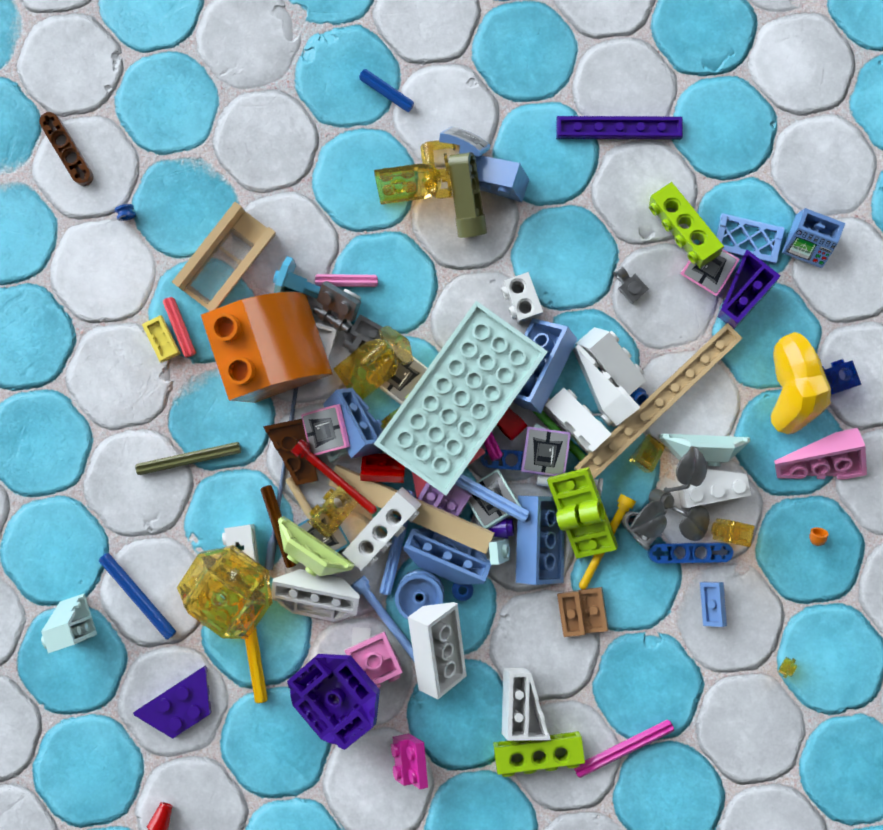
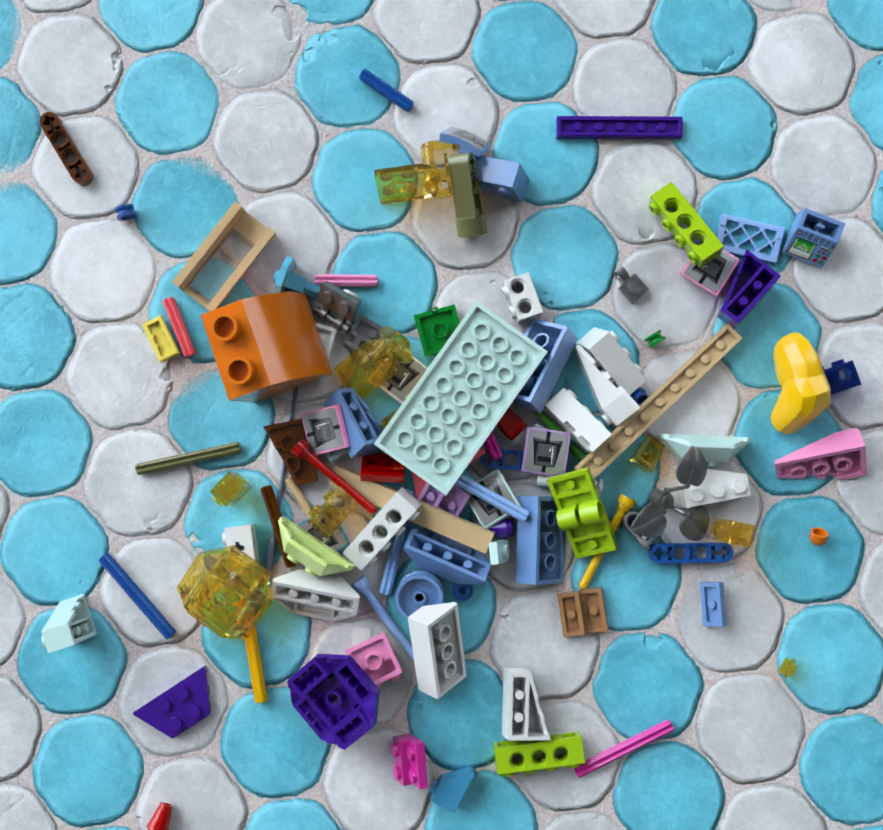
(230, 489): none -> clear yellow brick
(436, 328): none -> green plate
(451, 787): none -> dark azure slope
(654, 339): none -> green bush

